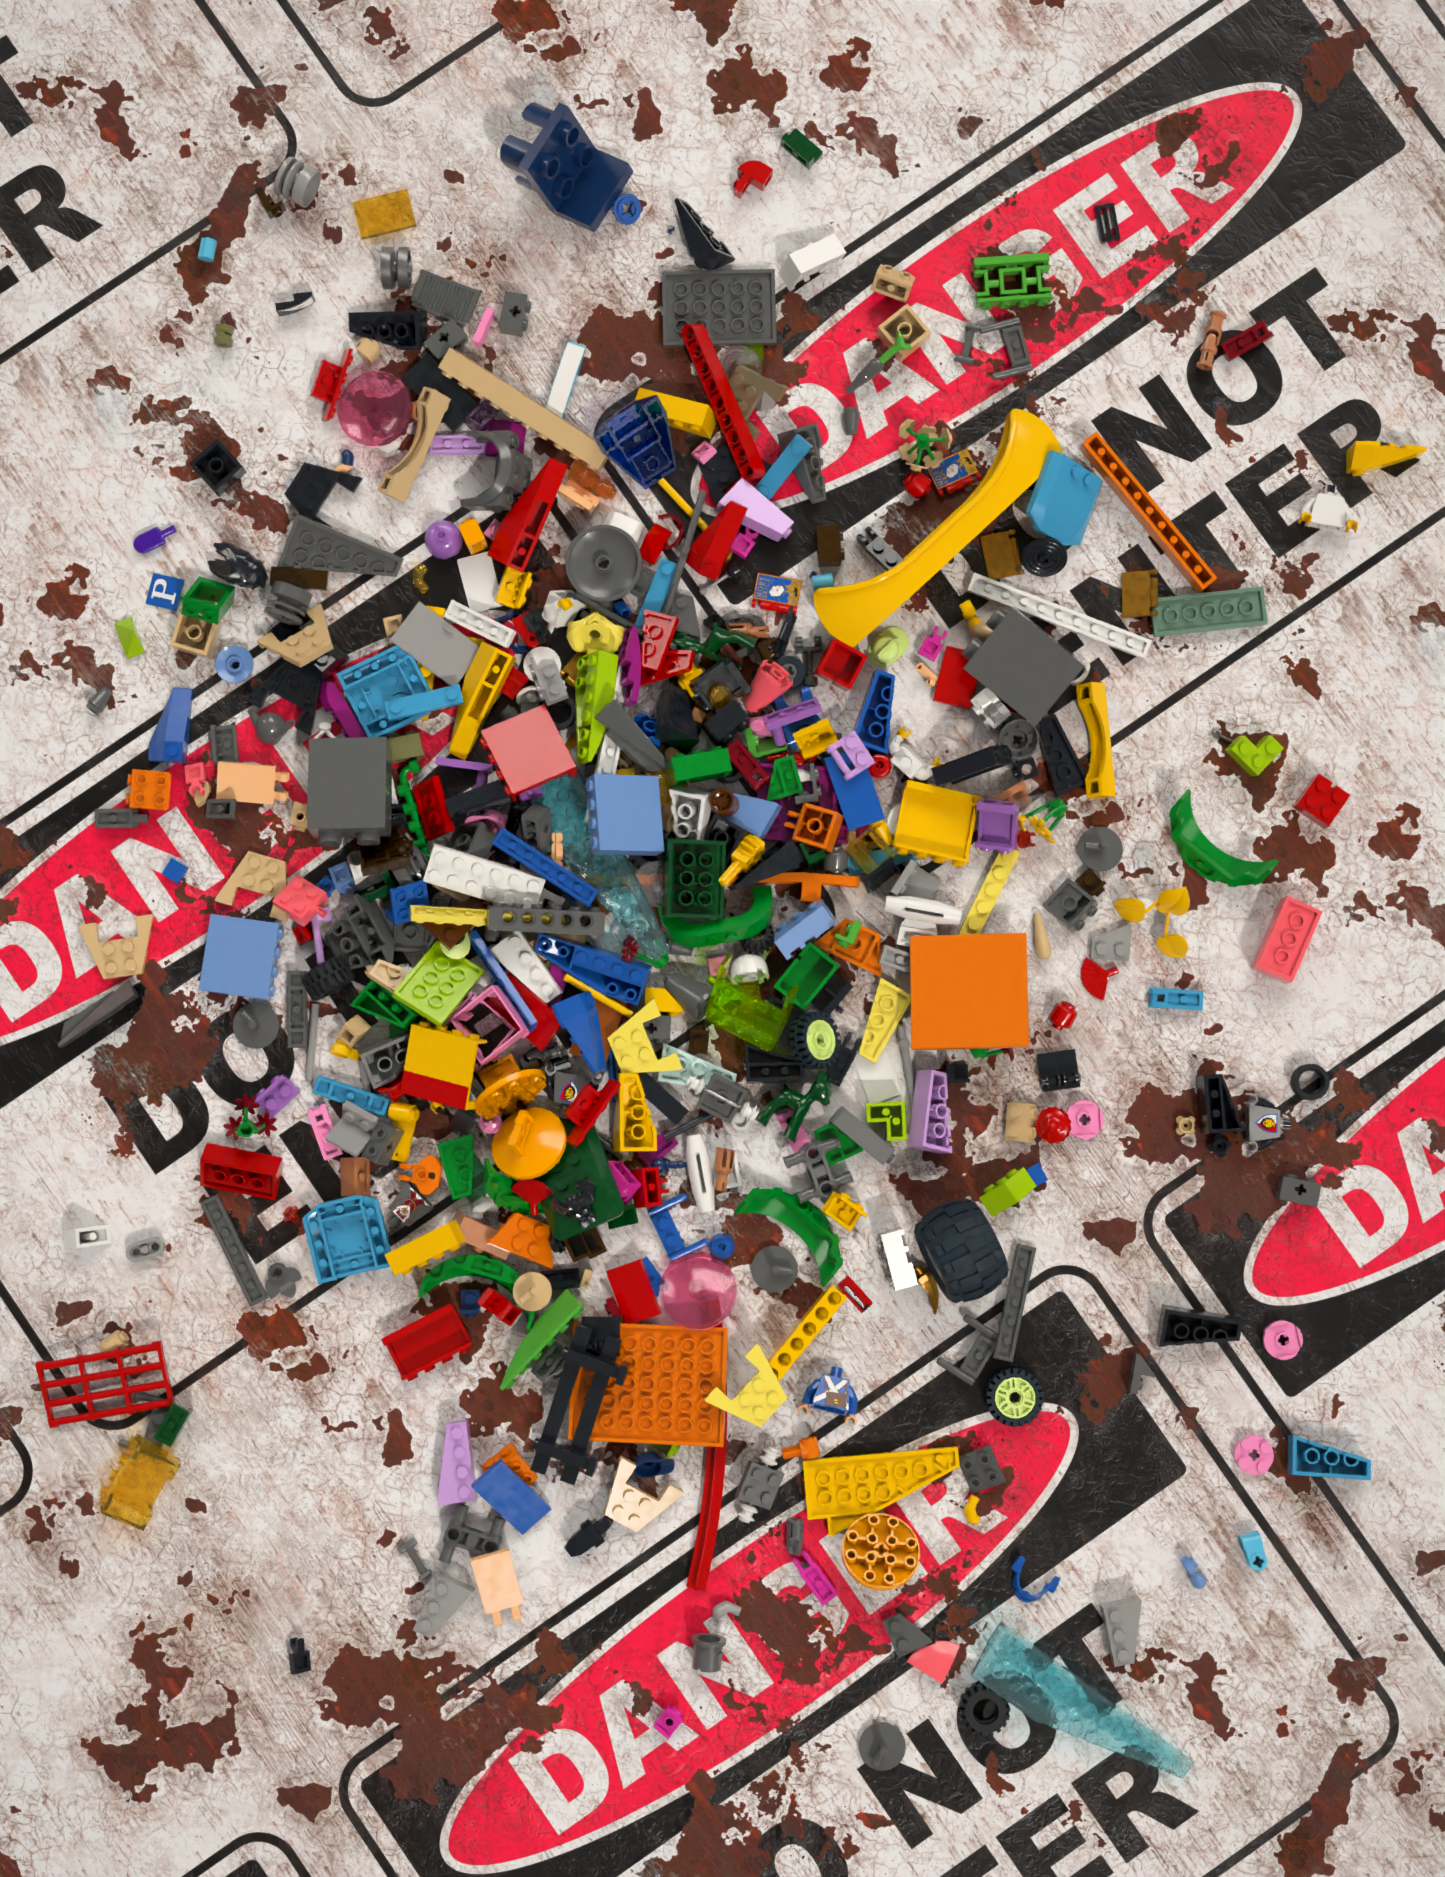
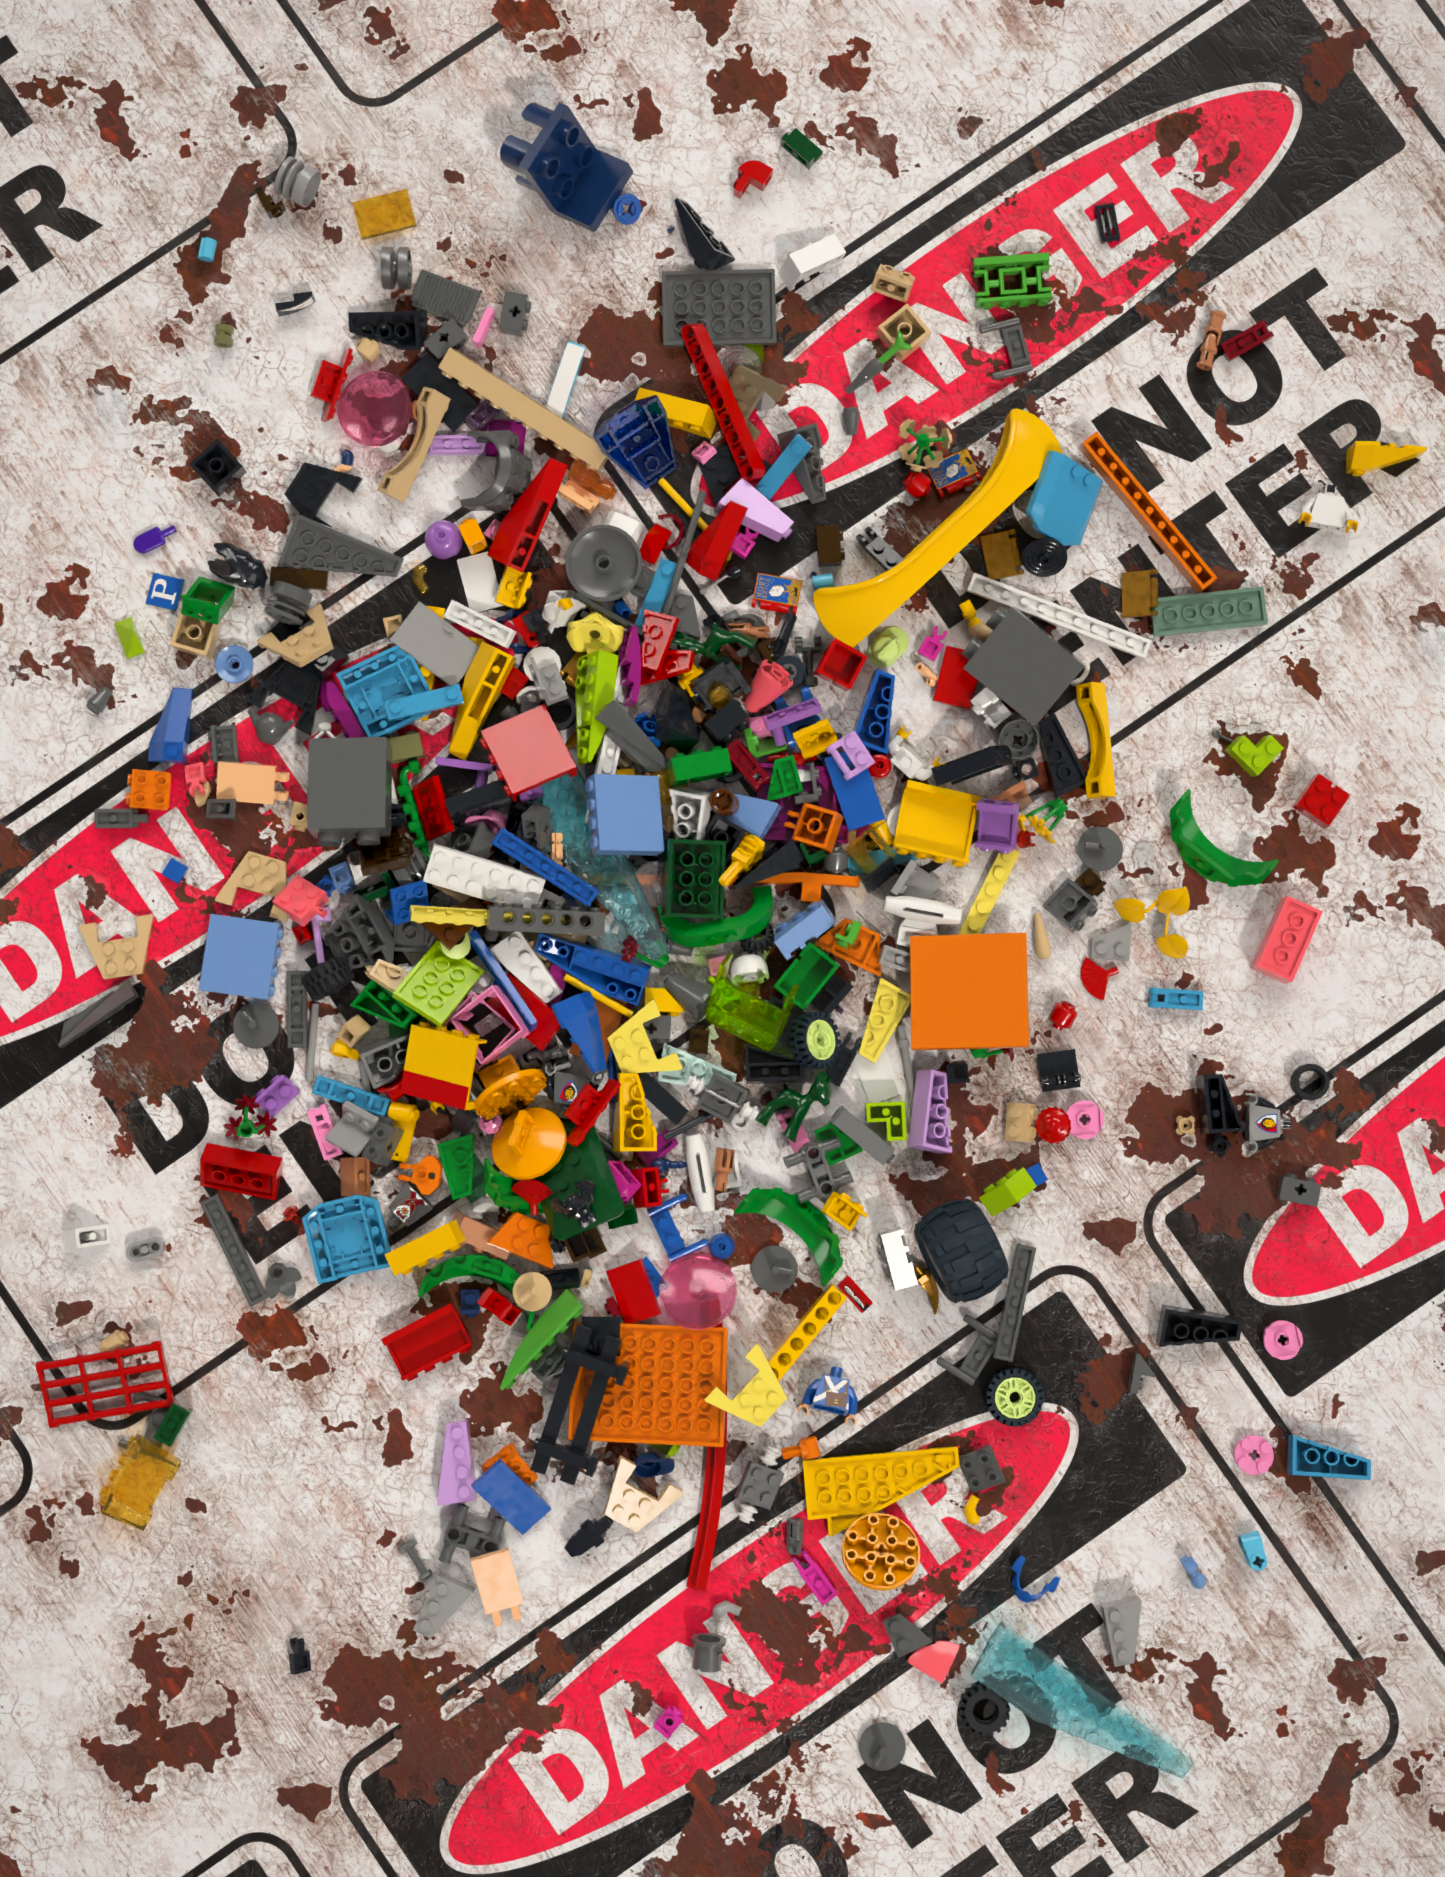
(964, 357): dark grey piece -> none

